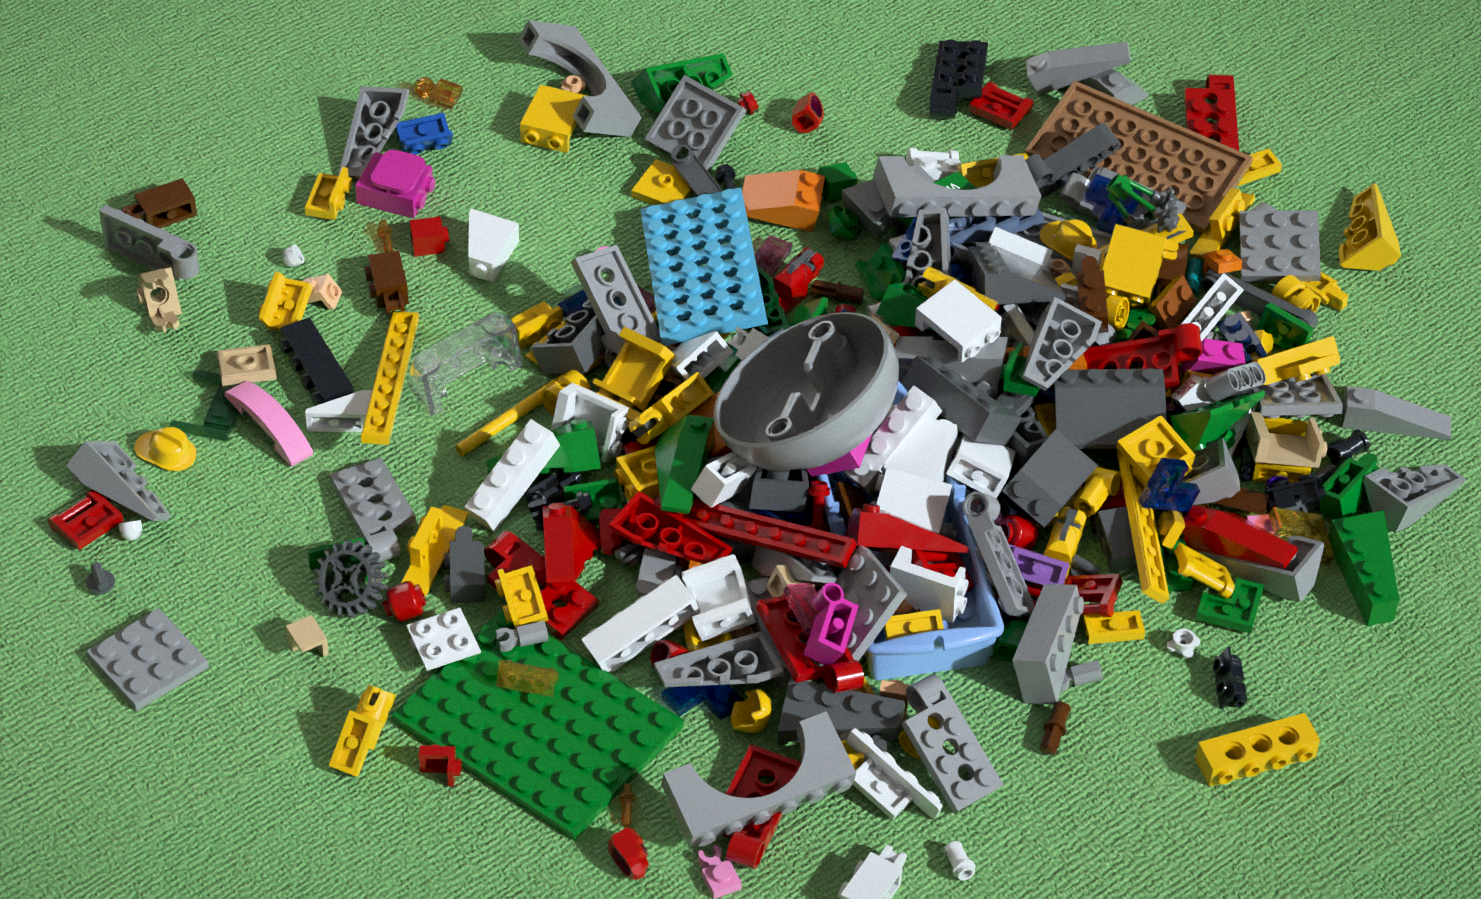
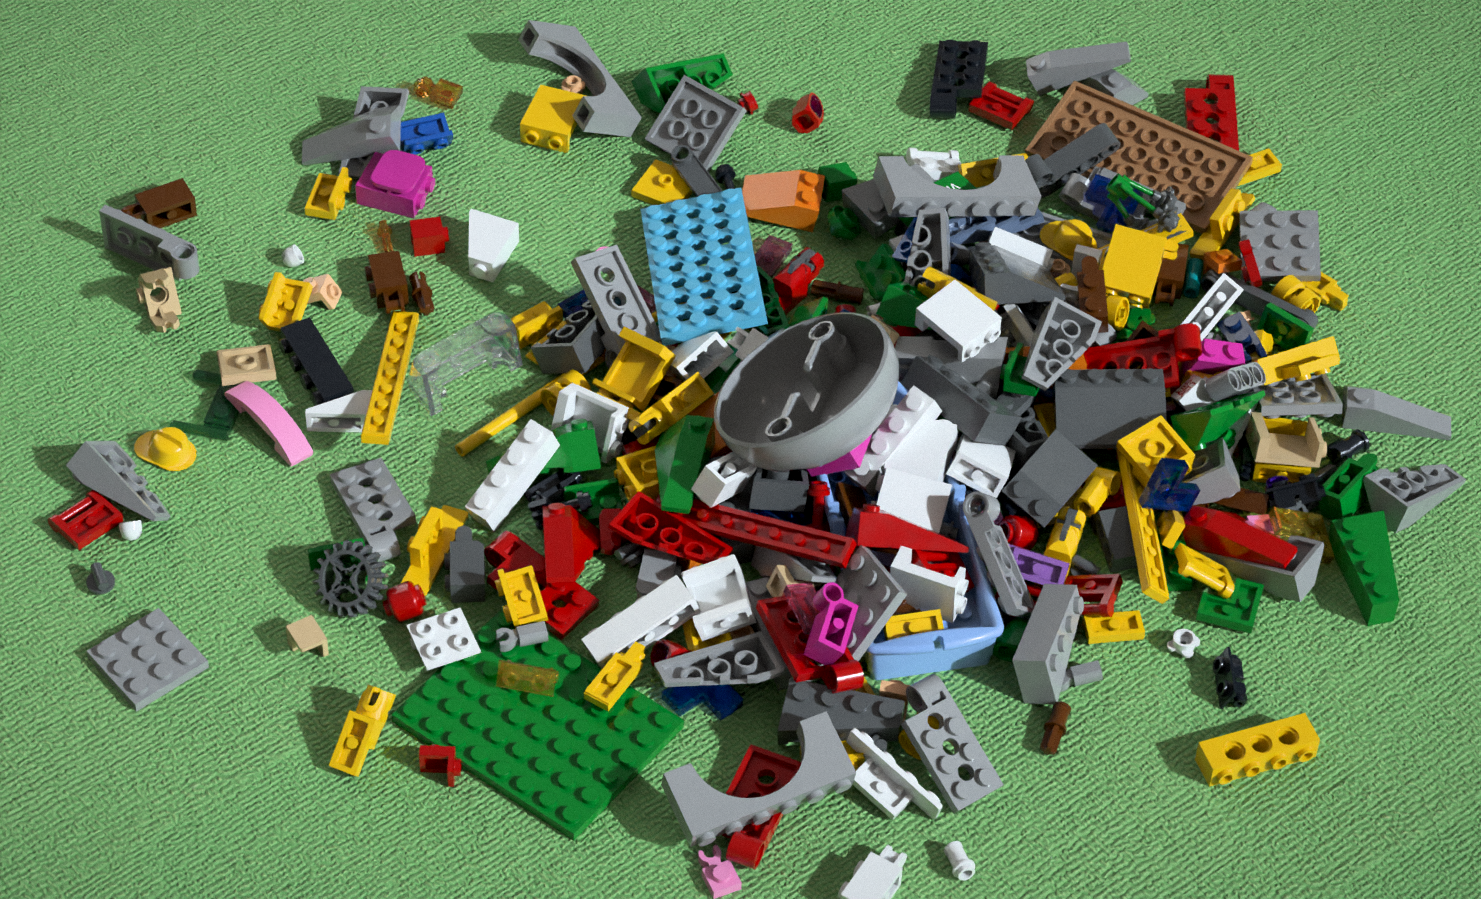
(359, 137): none -> light grey wedge
(421, 293): none -> reddish brown axle
(615, 677): none -> yellow hinge
(626, 798): clear orange piece -> none
(629, 853): red rock -> none
(753, 713): yellow hair -> none
(1172, 304): dark orange bracket -> none
(1250, 270): none -> red plate
(1370, 237): yellow wedge -> none

